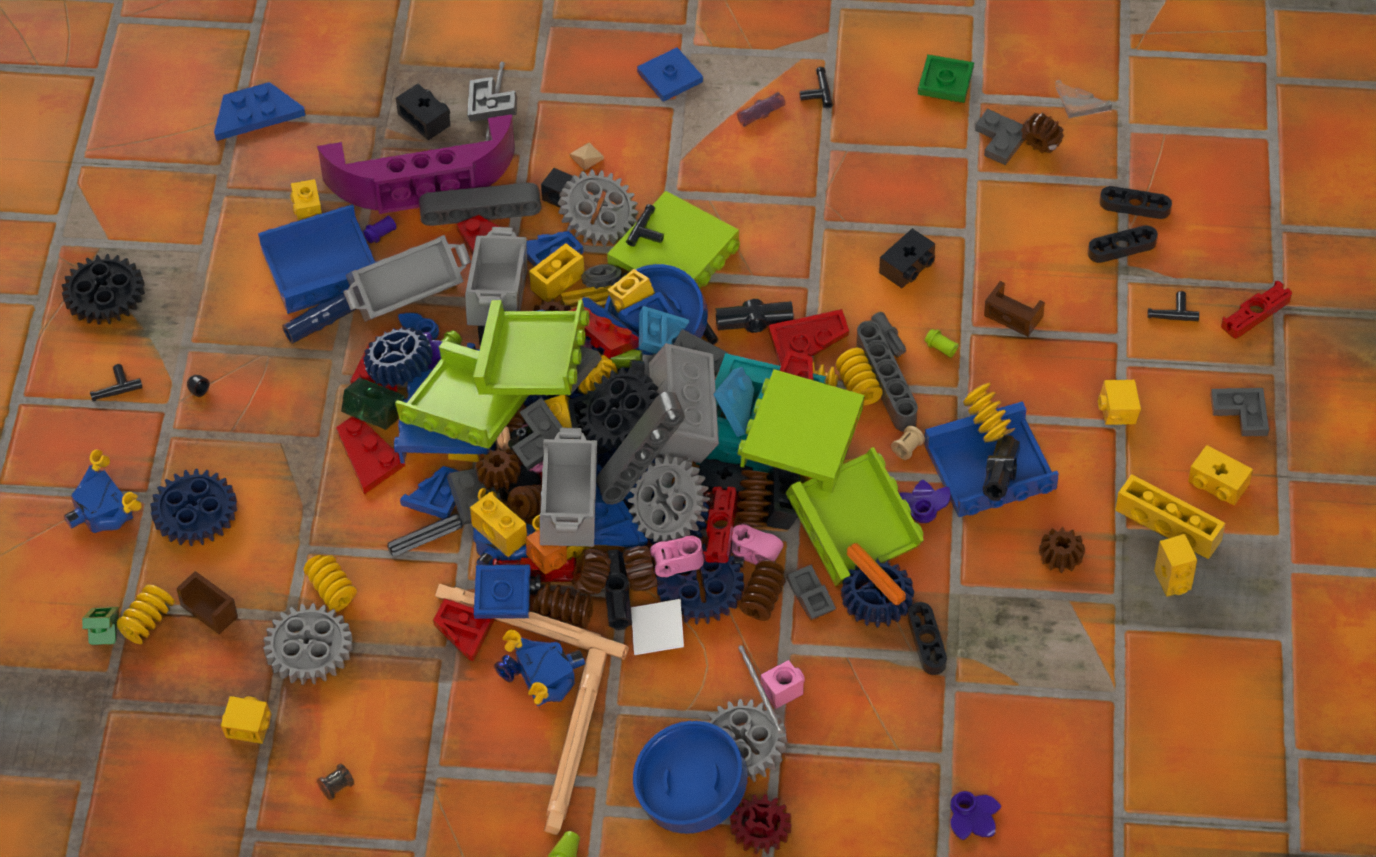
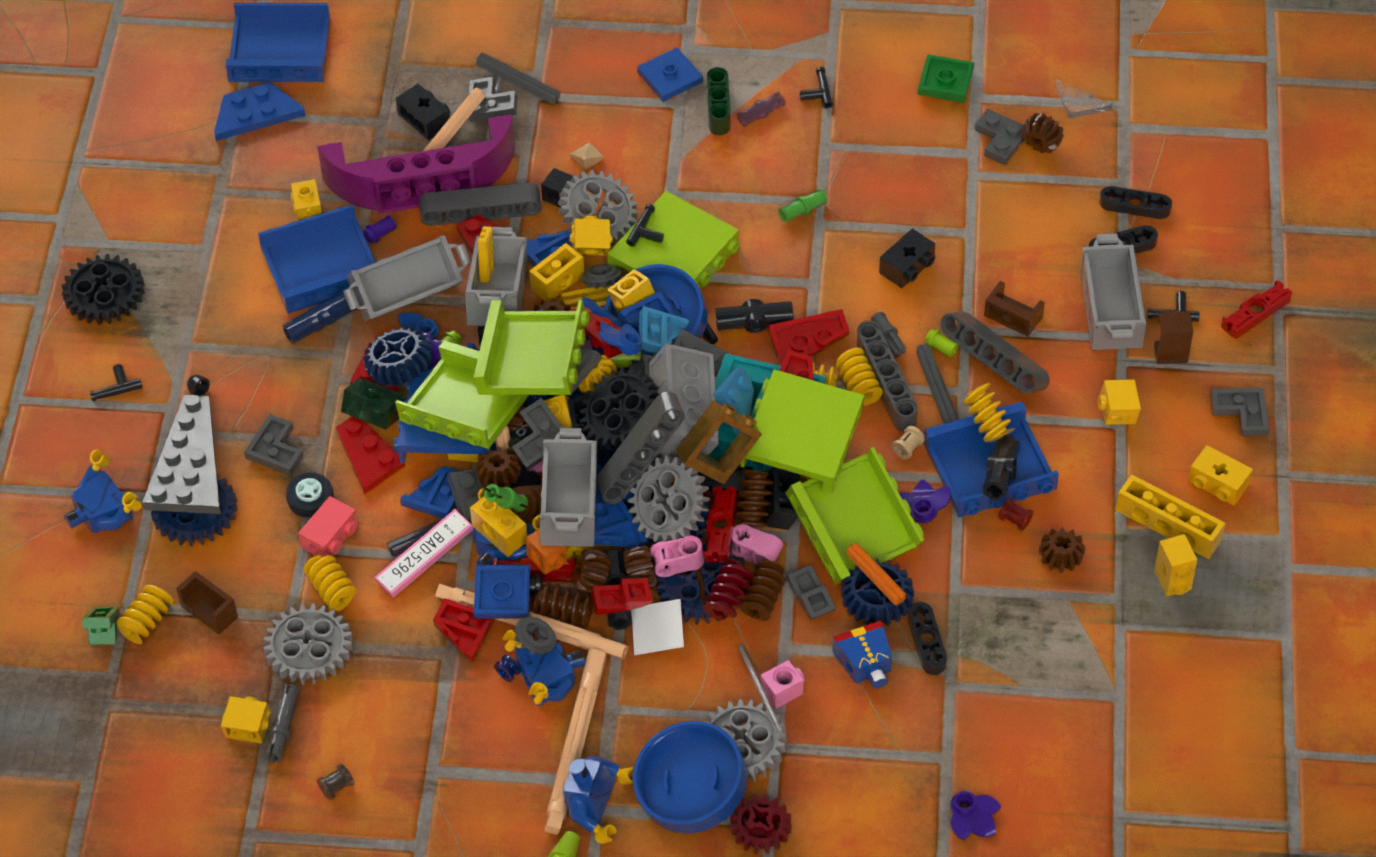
(187, 466): none -> wing
(269, 447): none -> dark grey plate
(279, 42): none -> blue panel
(279, 733): none -> dark grey pin
(310, 484): none -> black wheel
(328, 528): none -> coral brick
(423, 553): none -> tile
(456, 120): none -> light nougat axle
(486, 254): none -> yellow tile
(505, 497): none -> bright green pin
(518, 78): none -> dark grey axle
(544, 634): none -> dark grey gear
(589, 791): none -> blue torso
(591, 236): none -> yellow head
(626, 338): none -> blue plate
(626, 596): none -> red slope
(703, 430): none -> pearl gold window
(718, 101): none -> dark green beam
(727, 589): none -> dark red piece
(802, 205): none -> bright green pin
(864, 653): none -> blue torso
(936, 383): none -> dark grey axle
(1005, 352): none -> dark grey beam
(1015, 514): none -> clear red bush
(1112, 294): none -> light grey container
(1174, 338): none -> reddish brown panel

